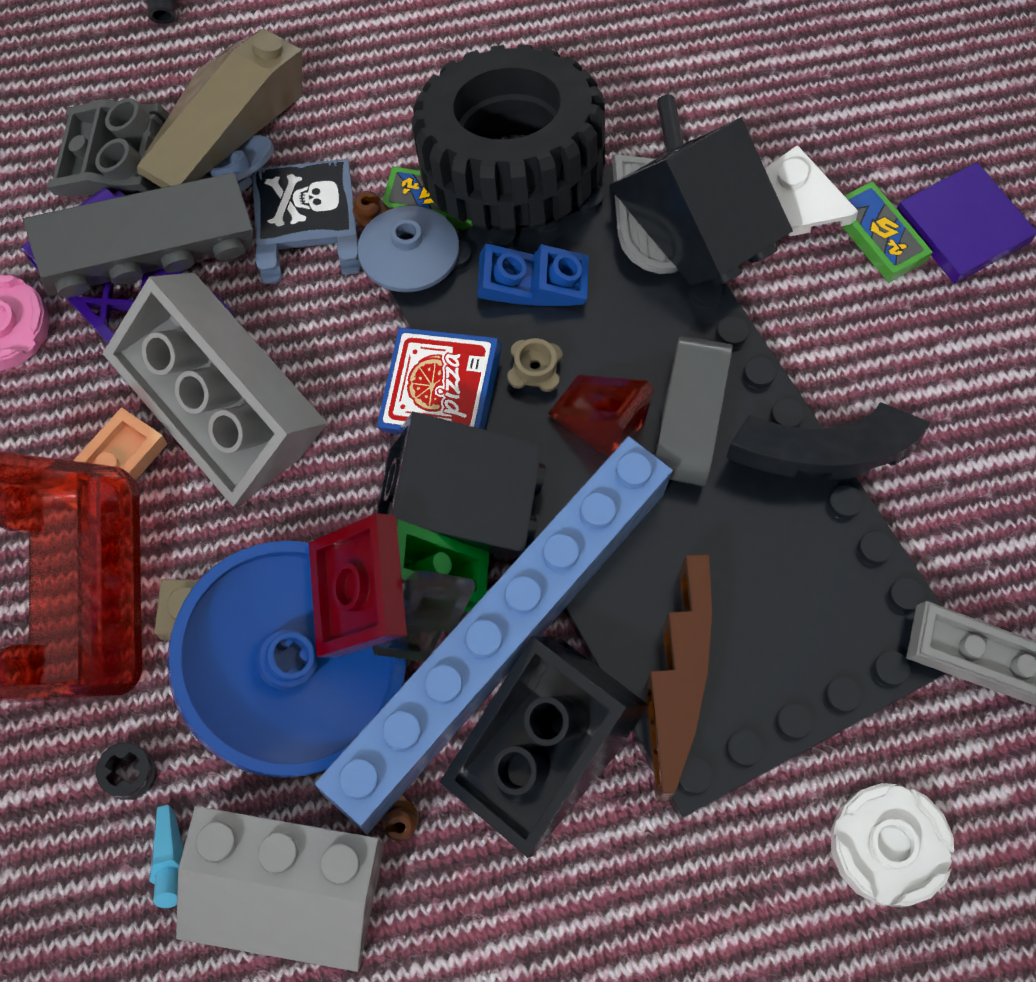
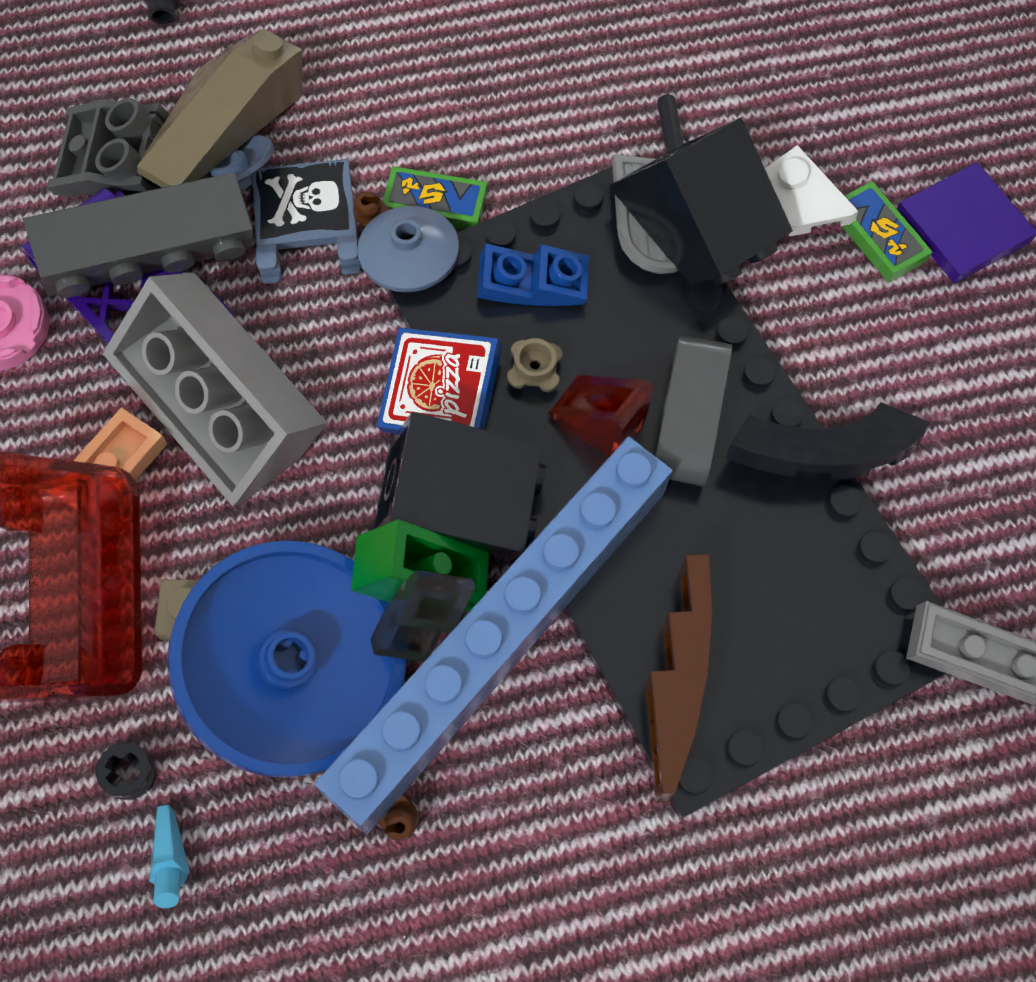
(277, 888): light grey slope -> none
(357, 586): dark red tile -> none
(517, 178): black tyre -> none
(542, 742): black slope -> none
(892, 845): white tile -> none

